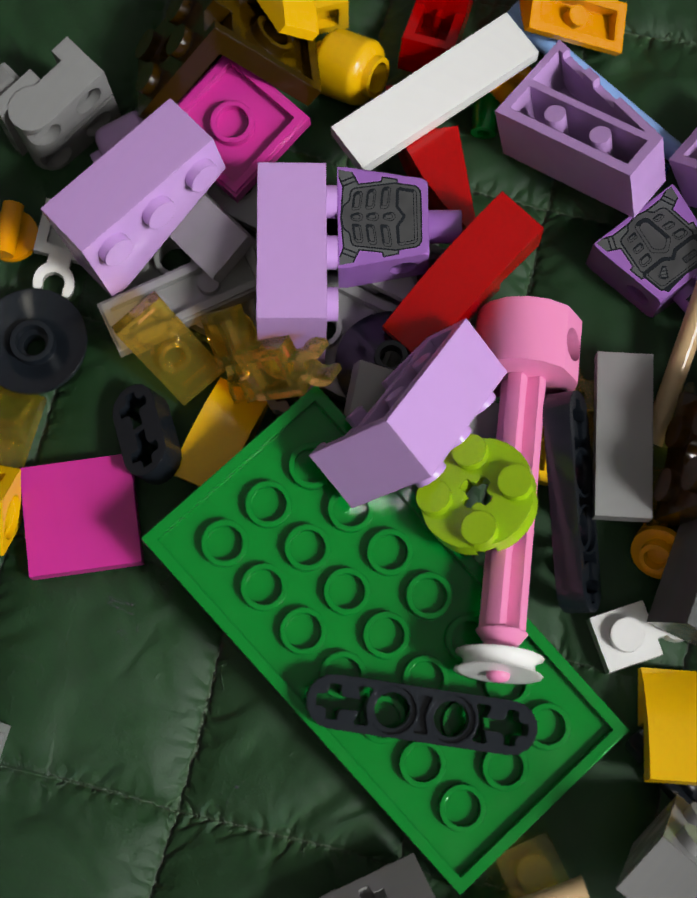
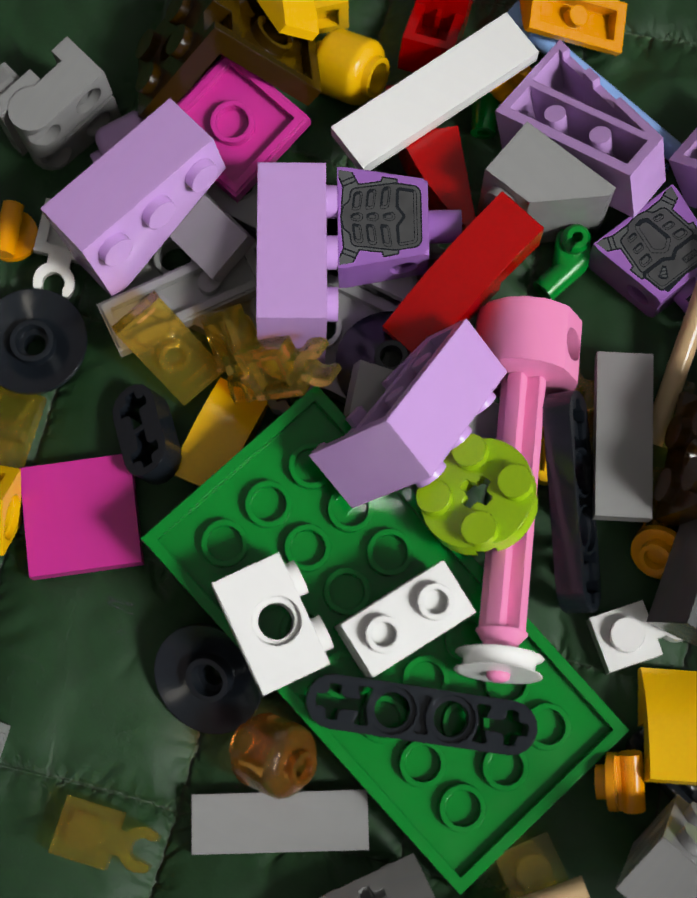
(94, 833): none -> clear yellow plate
(192, 688): none -> black dish
(270, 660): none -> white brick
(270, 825): none -> light grey tile
(273, 755): none -> clear orange head
(405, 619): none -> white brick
(547, 184): none -> light grey slope
(569, 261): none -> green arm
(621, 782): none -> light orange plate

